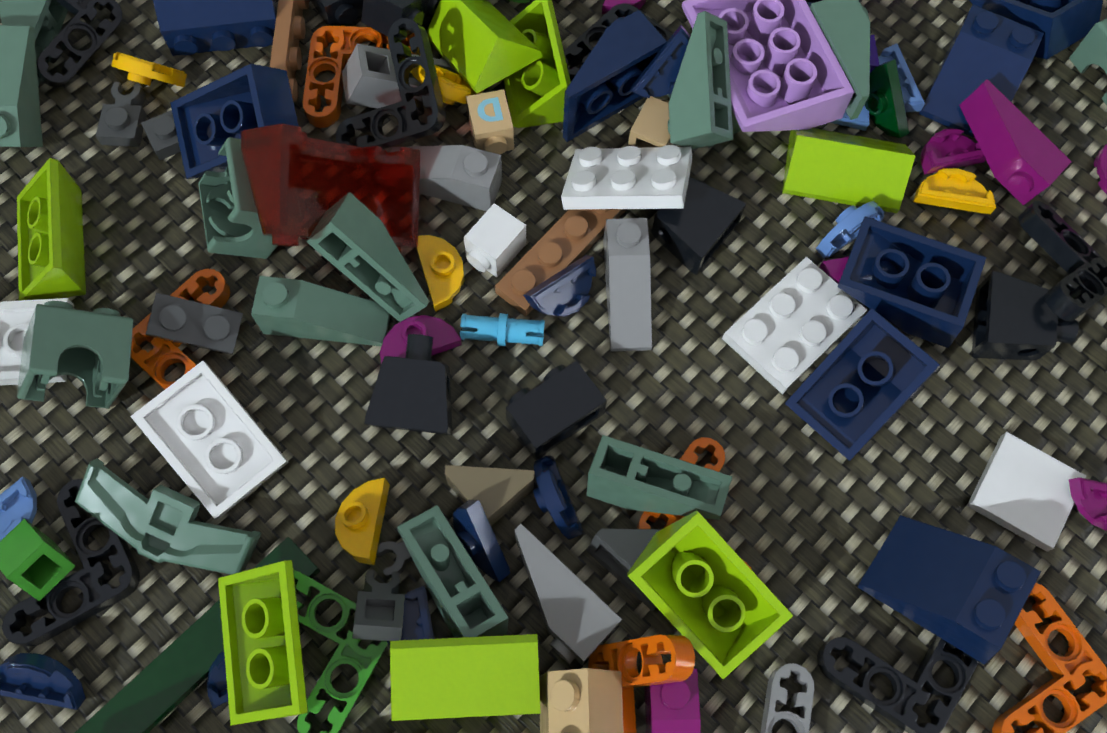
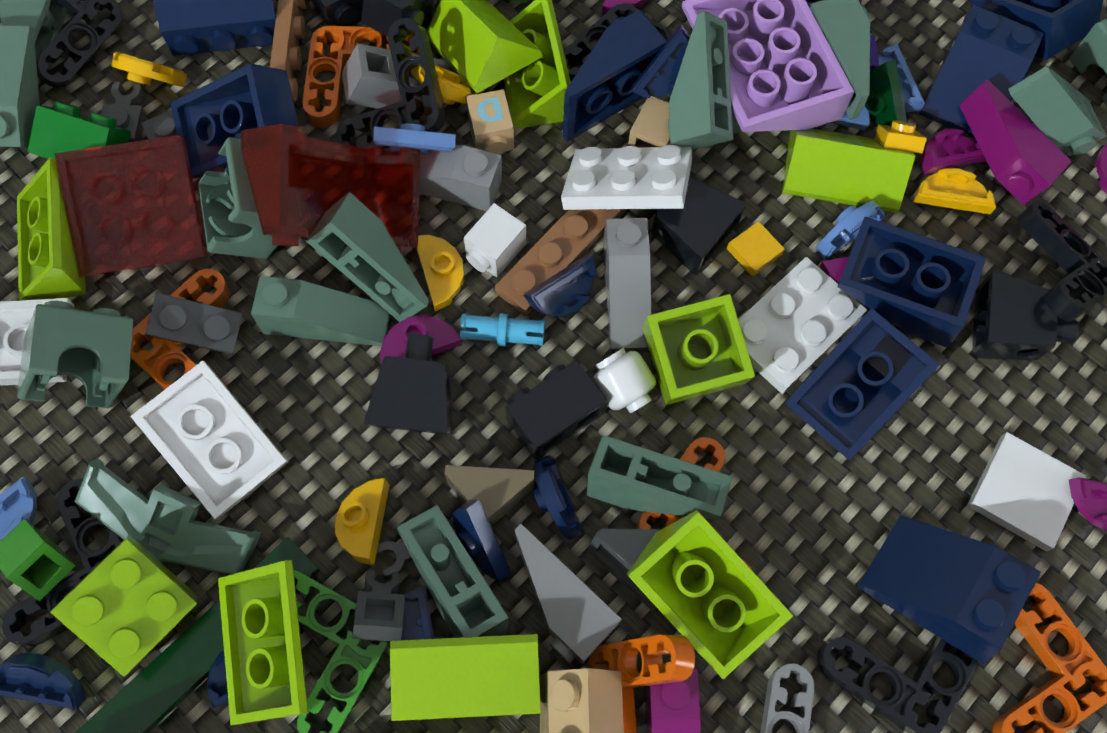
(65, 130): none -> green brick
(125, 605): none -> lime brick
(131, 205): none -> clear red plate
(413, 137): none -> medium blue plate
(624, 380): none -> white head
(697, 349): none -> lime brick
(755, 249): none -> yellow tile
(900, 136): none -> yellow plate
(1059, 111): none -> sand green slope

